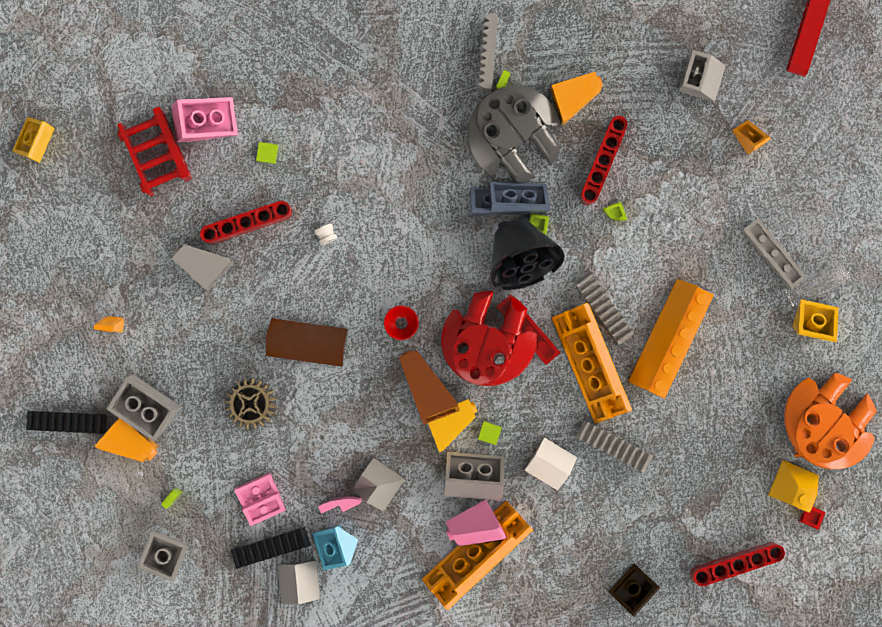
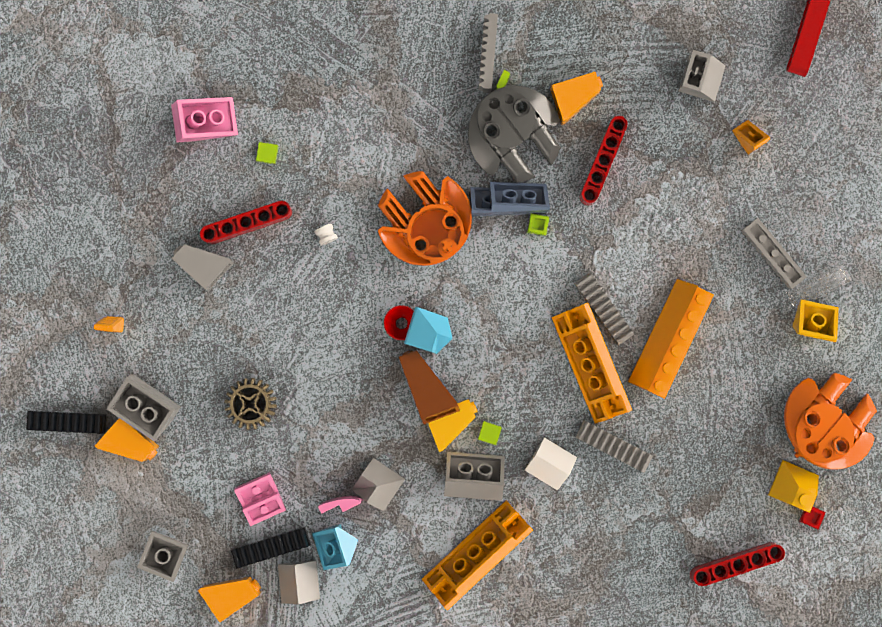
(33, 139): yellow slope -> none
(171, 498): lime tile -> none
(174, 152): red fence -> none
(229, 596): none -> light orange slope
(306, 342): reddish brown slope -> none
(428, 223): none -> orange piece
(428, 331): none -> medium azure slope
(475, 526): bright pink slope -> none
(487, 343): red piece -> none
(522, 255): black cone -> none
(545, 348): red gear -> none
(615, 212): lime tile -> none
(634, 590): dark brown slope -> none

